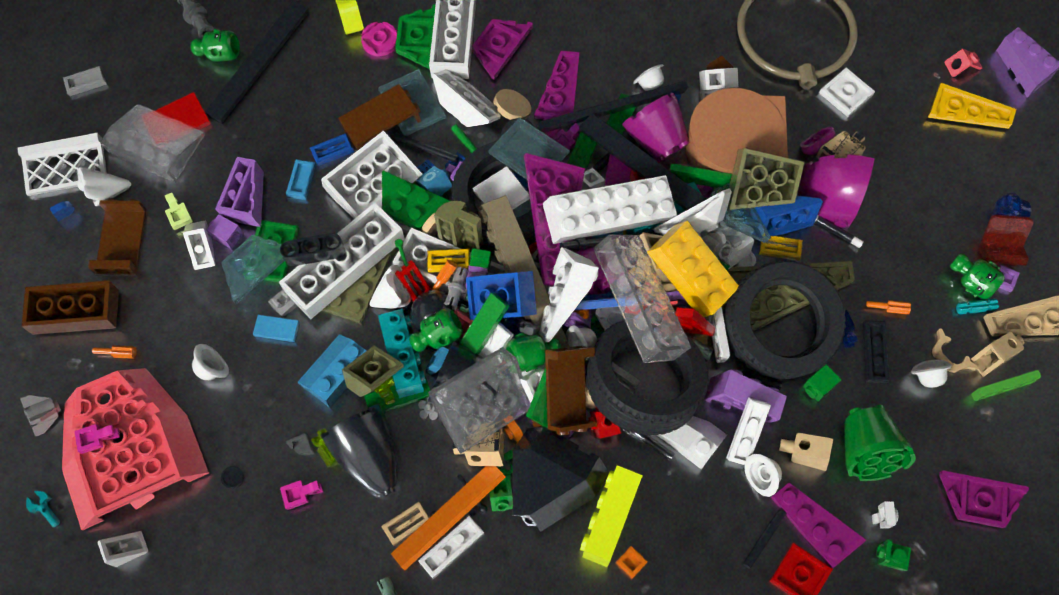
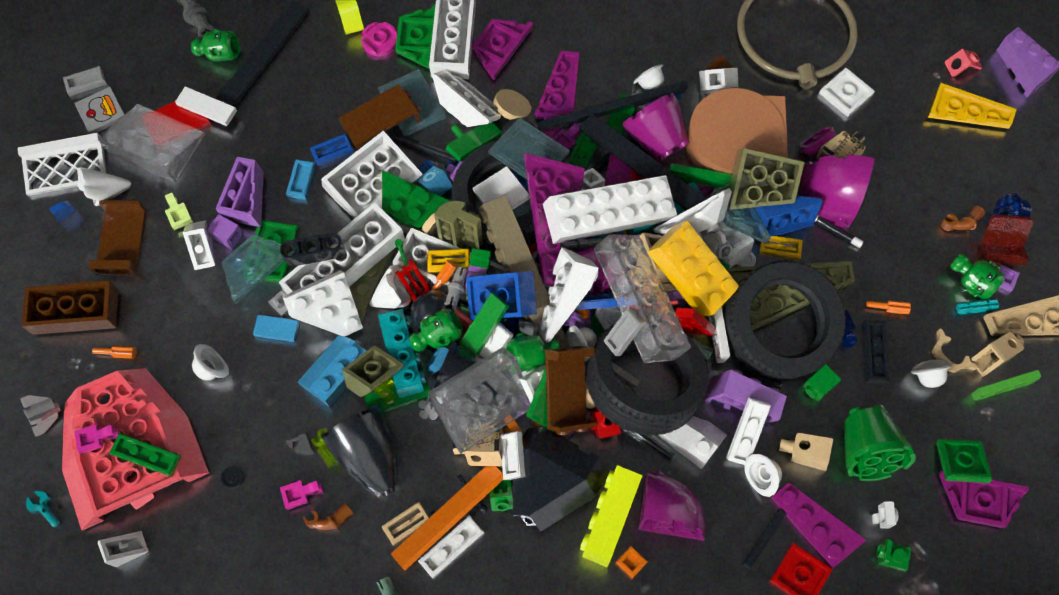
(99, 110): none -> light grey tile
(145, 455): none -> green tile
(206, 106): none -> white tile
(325, 305): none -> white plate
(331, 522): none -> dark orange piece
(474, 139): none -> green tile
(512, 455): none -> white tile
(624, 331): none -> light grey tile
(670, 508): none -> magenta brick
(964, 461): none -> green tile
(967, 223): none -> dark orange piece

